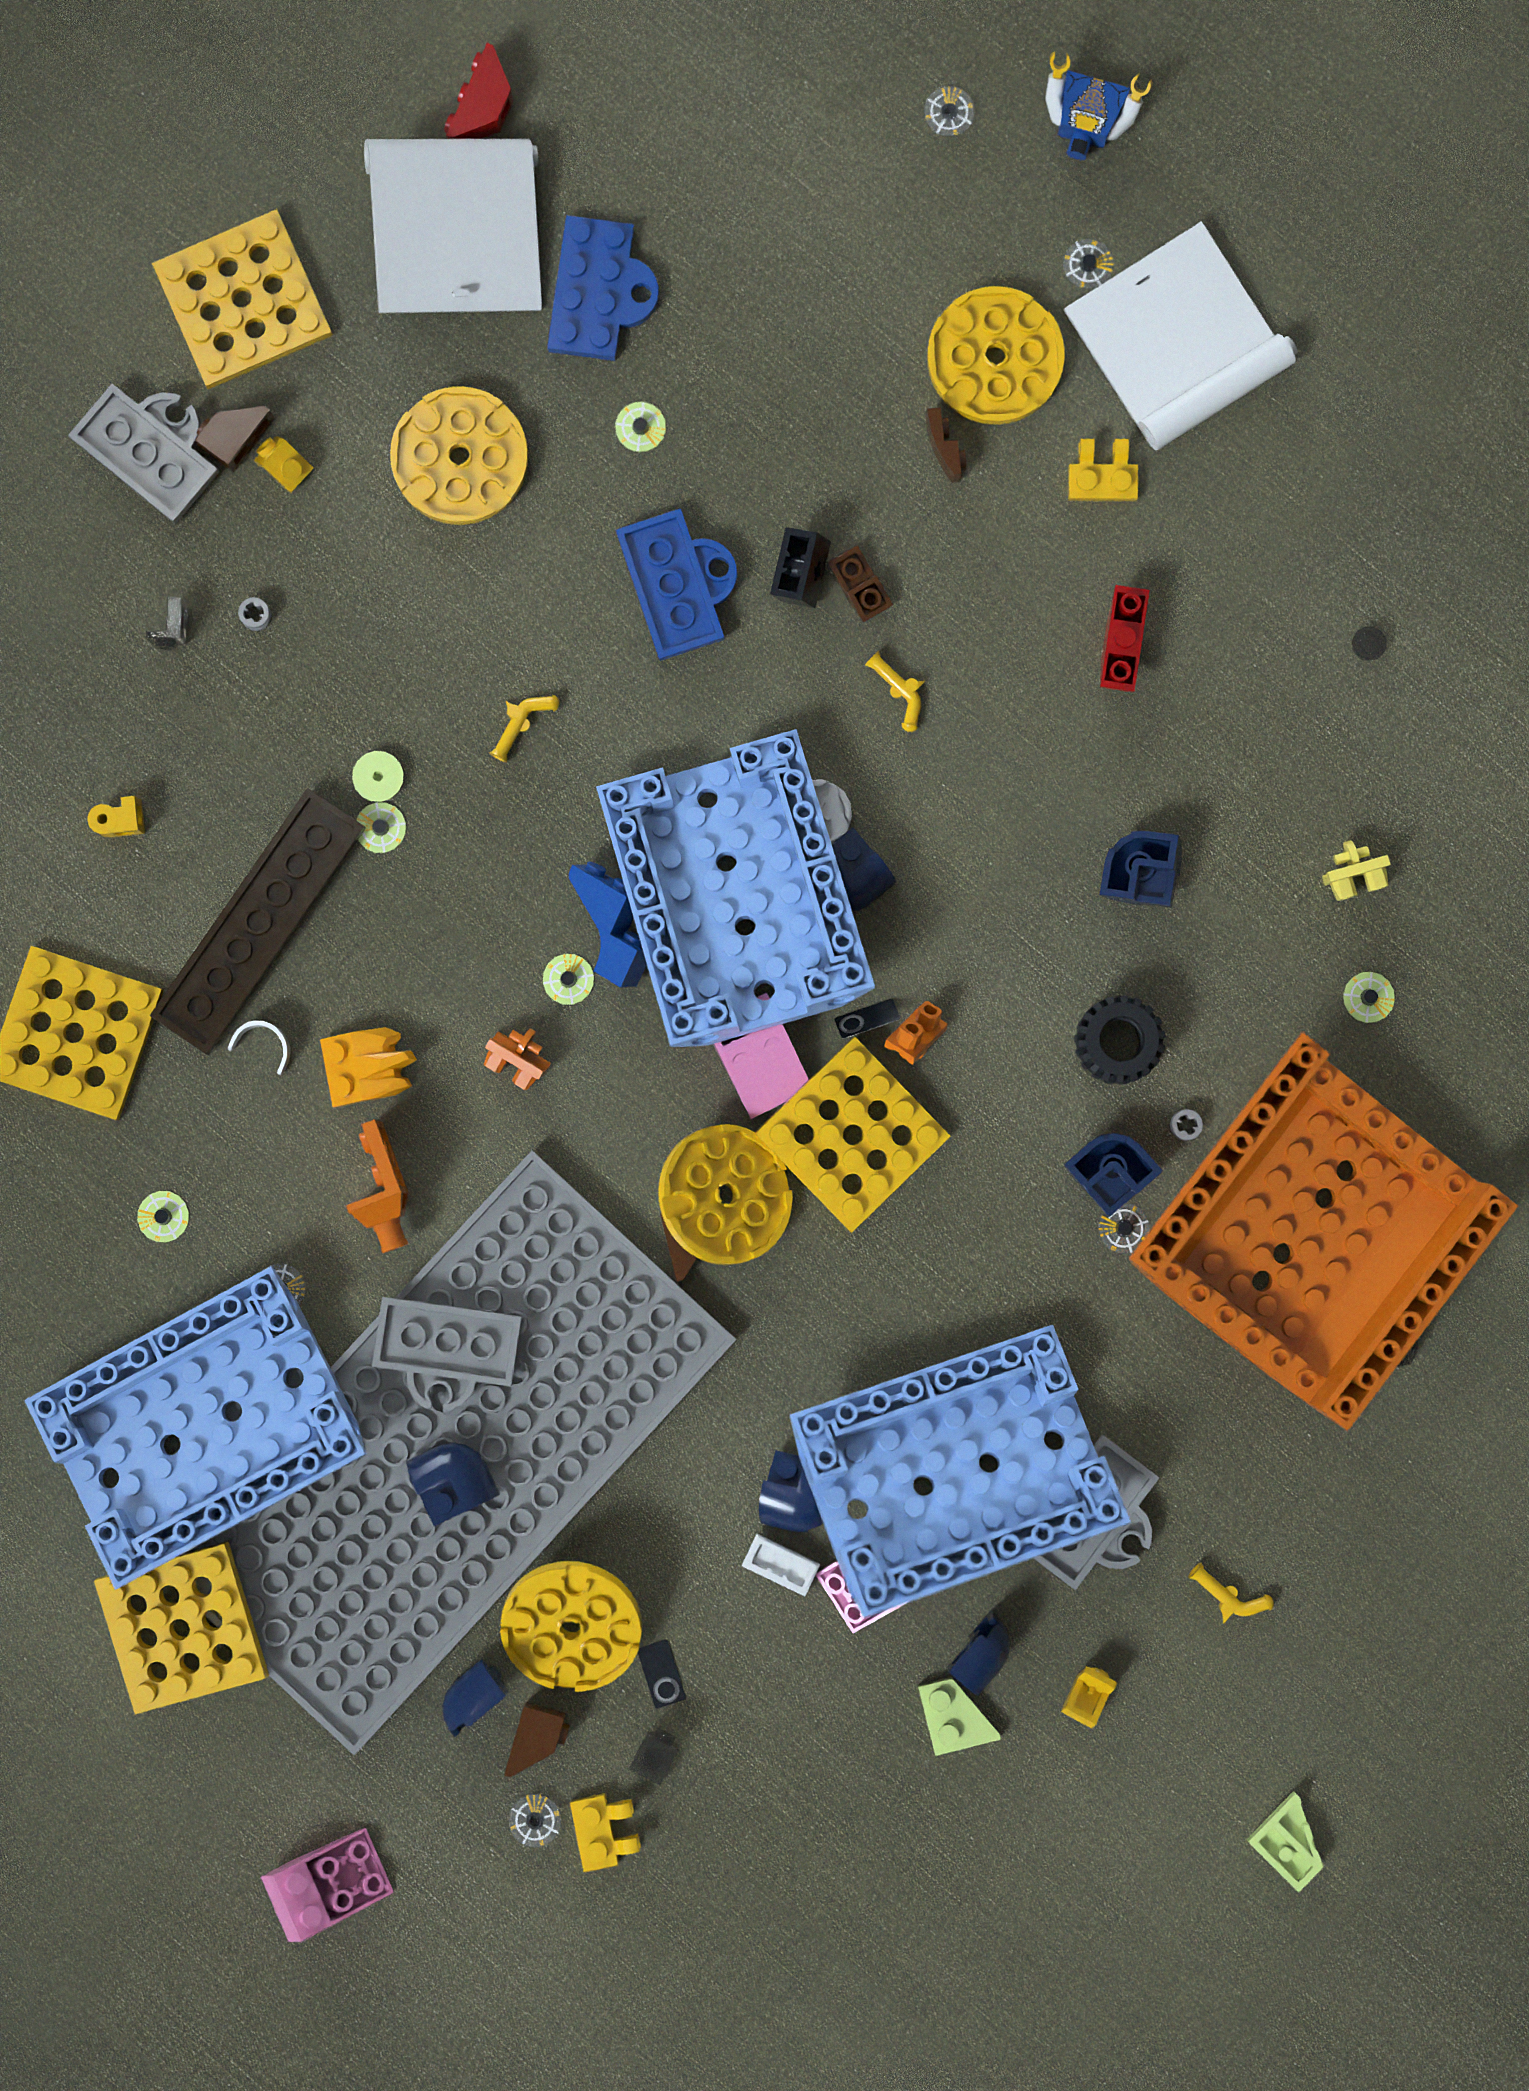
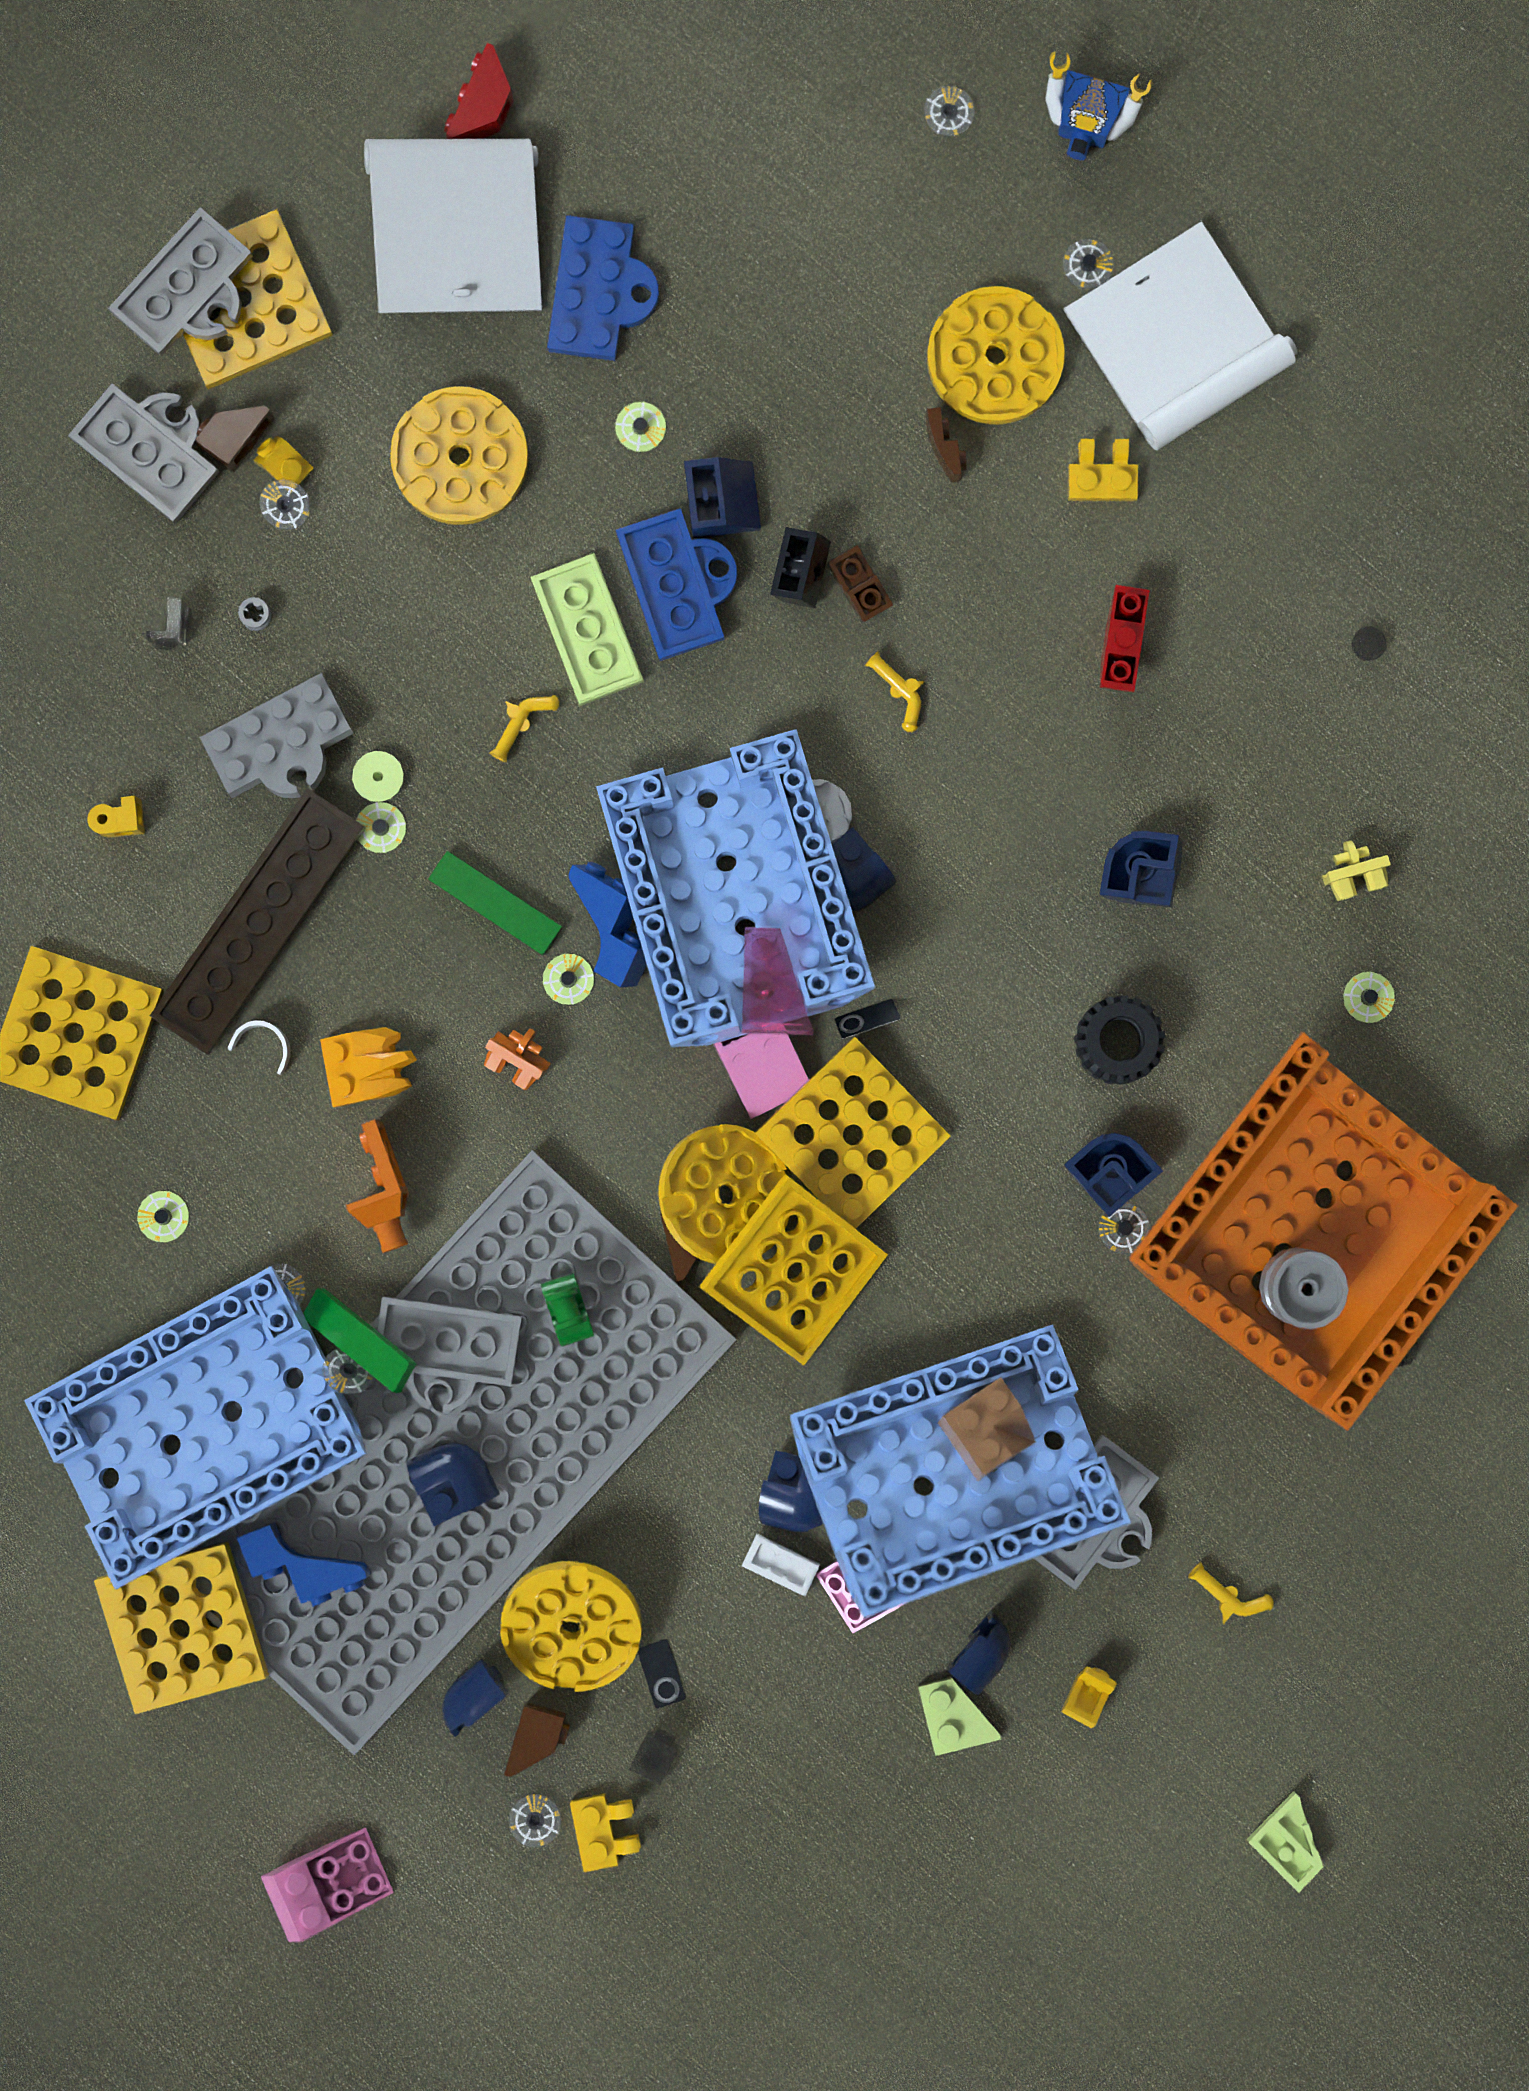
(185, 286): none -> light grey plate
(279, 740): none -> light grey plate
(284, 504): none -> clear piece
(310, 1574): none -> blue arch
(345, 1374): none -> clear piece
(359, 1340): none -> green tile
(495, 903): none -> green tile
(567, 1310): none -> green piece
(587, 629): none -> yellowish green tile
(721, 496): none -> dark blue slope
(770, 988): none -> clear pink wing
(771, 1274): none -> yellow piece
(917, 1032): orange hips -> none
(988, 1429): none -> medium nougat slope
(1189, 1114): light grey bush -> none
(1308, 1307): none -> light grey wheel

